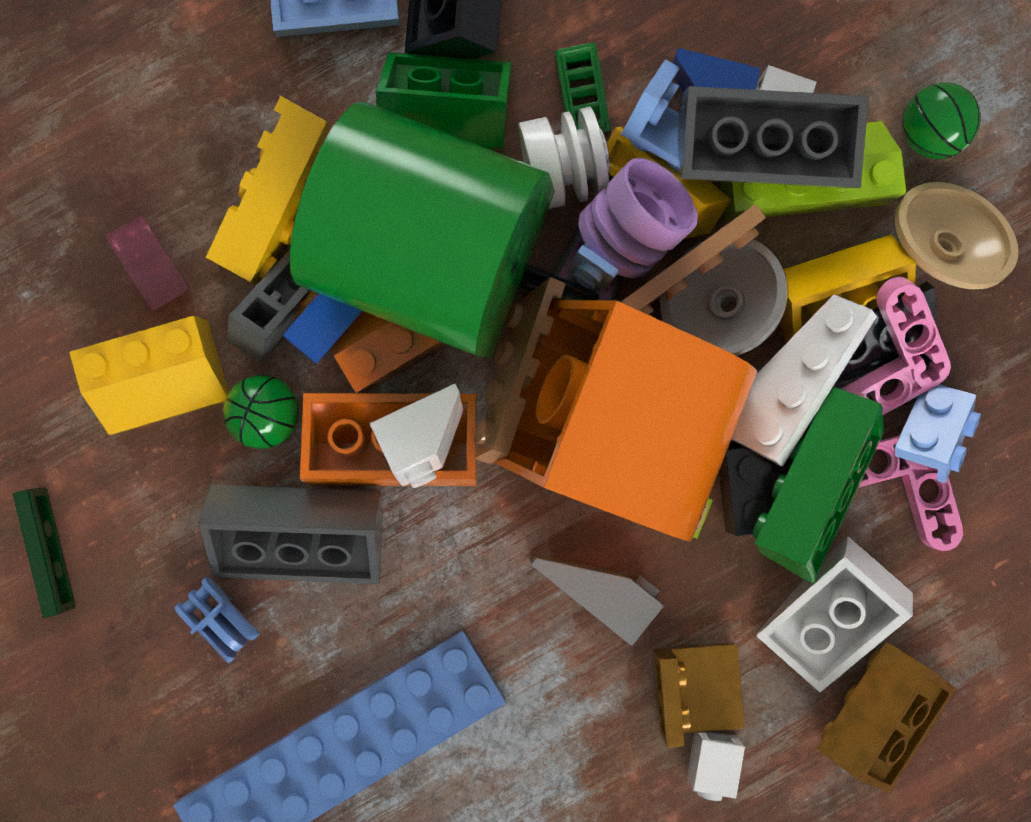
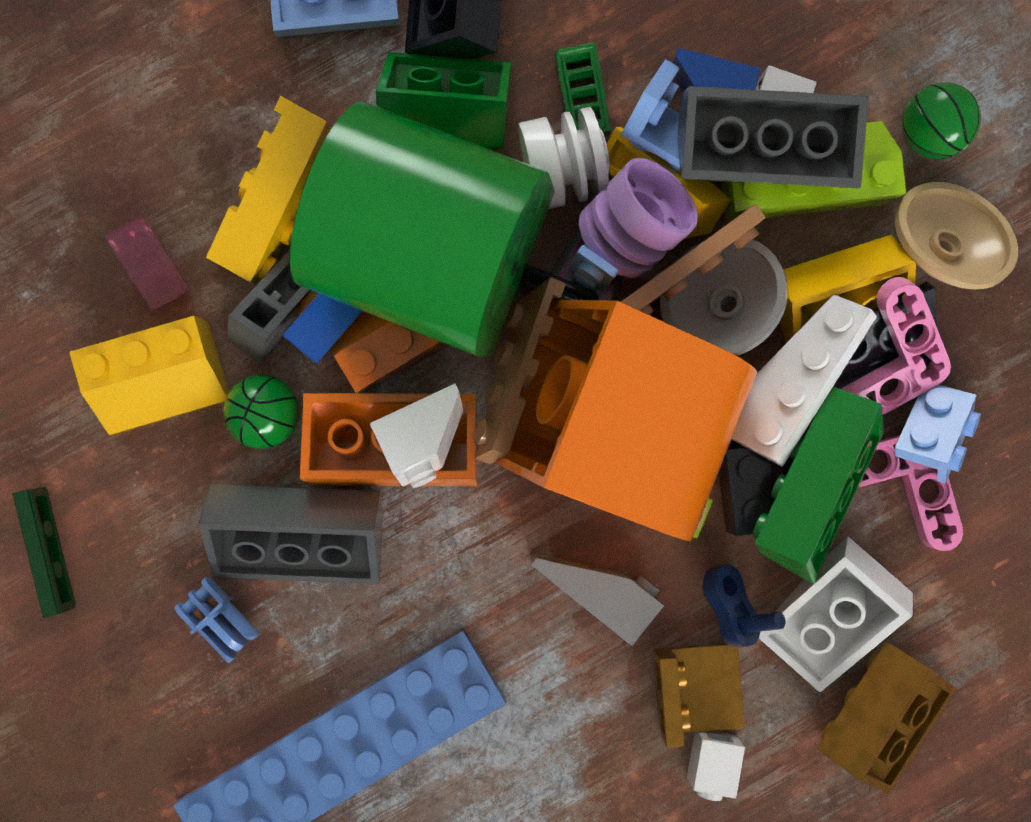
(736, 616): none -> dark blue piece

